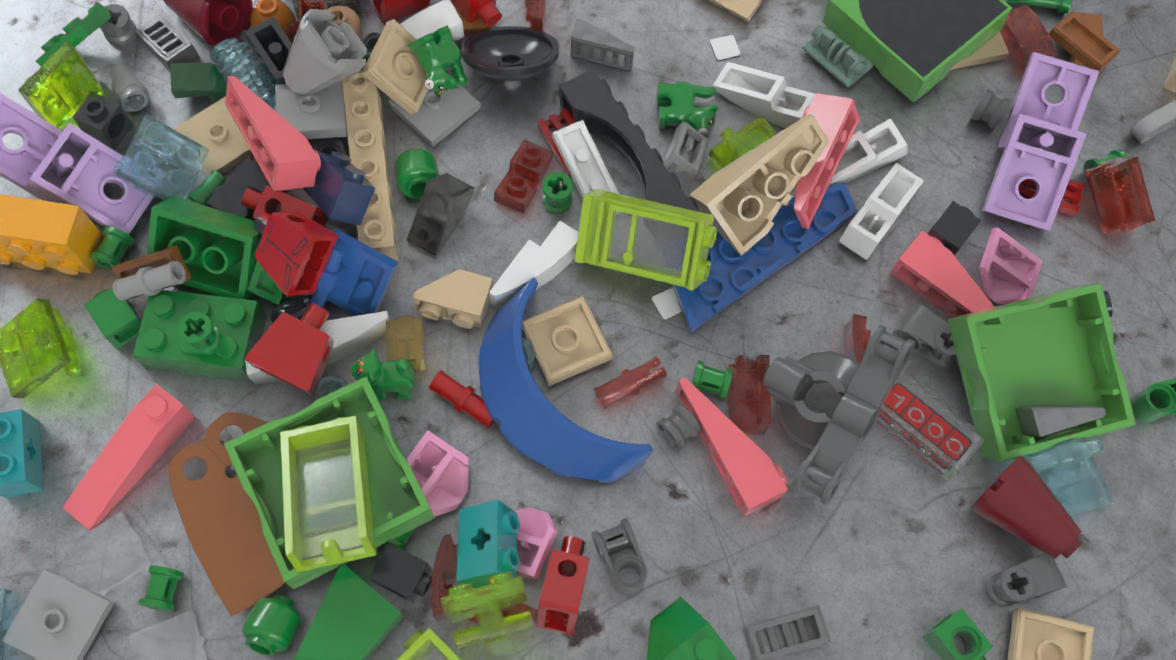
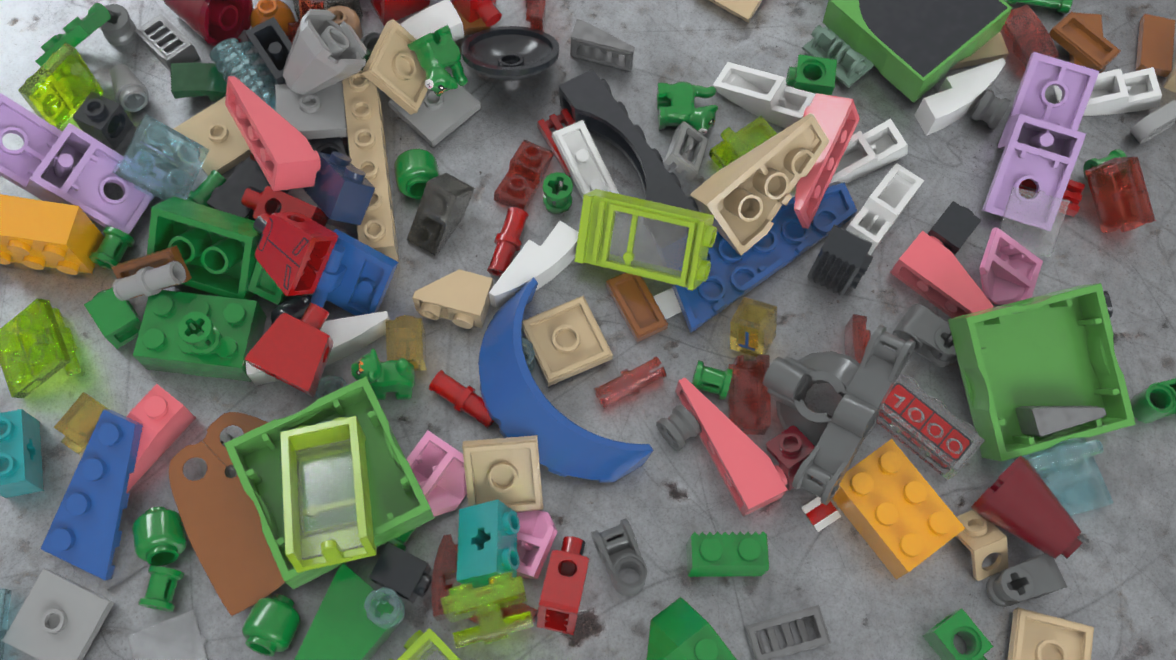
(80, 422): none -> clear yellow brick
(92, 507): none -> blue wing
(159, 536): none -> green head
(382, 596): none -> clear light blue bush
(504, 471): none -> tan plate
(507, 241): none -> red pin
(636, 305): none -> dark orange tile
(725, 47): white sticker -> none
(727, 554): none -> green brick
(753, 327): none -> clear yellow brick
(790, 450): none -> dark red bracket
(819, 69): none -> green brick
(820, 514): none -> sticker
(841, 261): none -> black brick
(895, 509): none -> light orange brick
(957, 96): none -> white slope
(983, 539): none -> tan bracket
(1034, 220): none -> clear piece
(1121, 92): none -> white slope
(1155, 44): none -> dark orange tile

